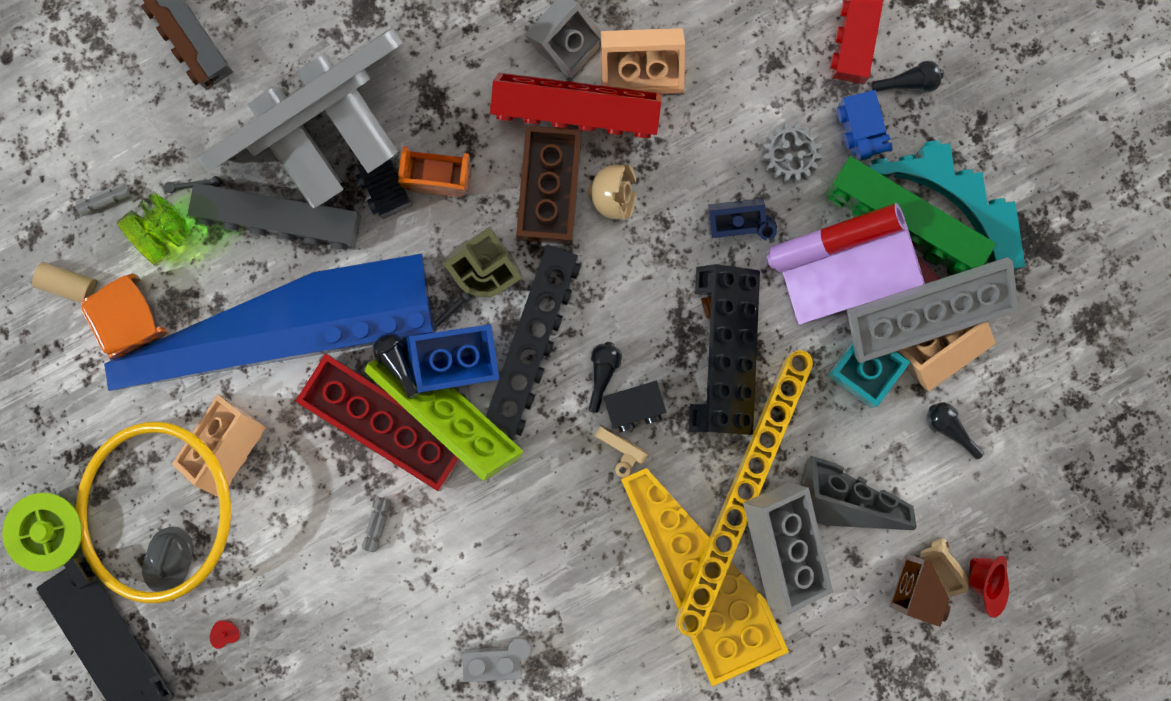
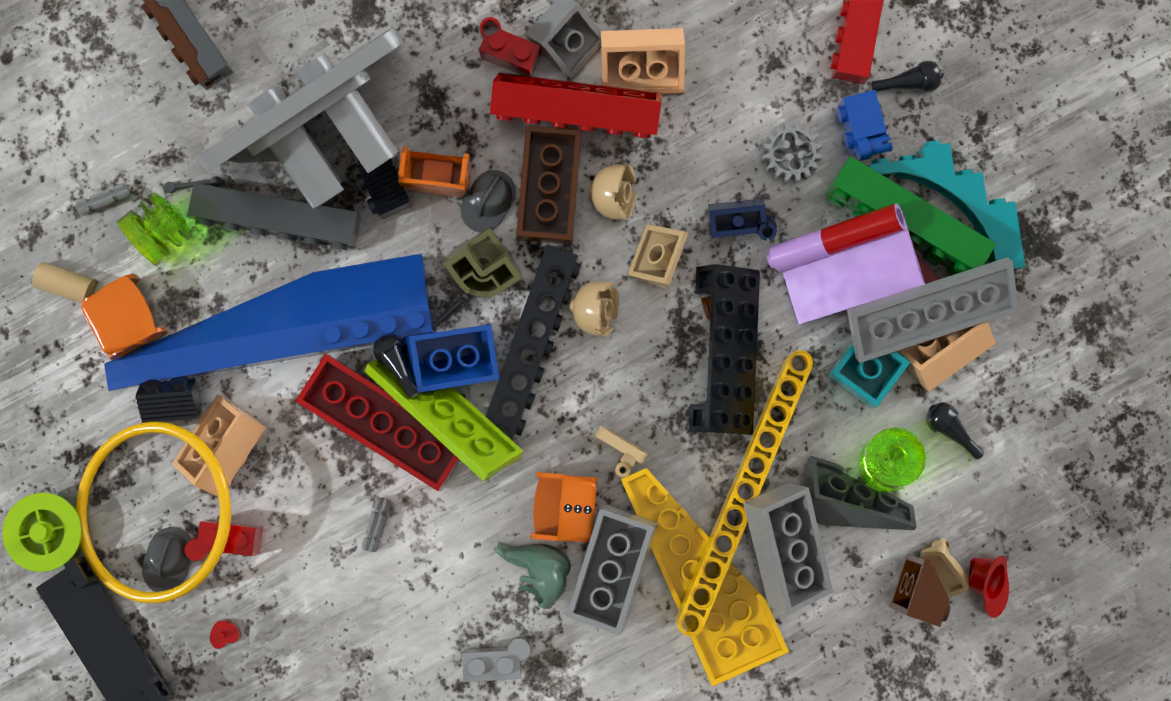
(168, 400): none -> black brick
(241, 540): none -> red hinge
(488, 200): none -> dark grey piece
(508, 49): none -> red hinge
(545, 566): none -> sand green piece
(564, 507): none -> orange piece
(594, 307): none -> tan cylinder
(605, 361): black piece -> none
(612, 569): none -> light grey brick
(635, 405): black brick -> none
(657, 255): none -> tan slope
(903, 449): none -> clear neon green wheel

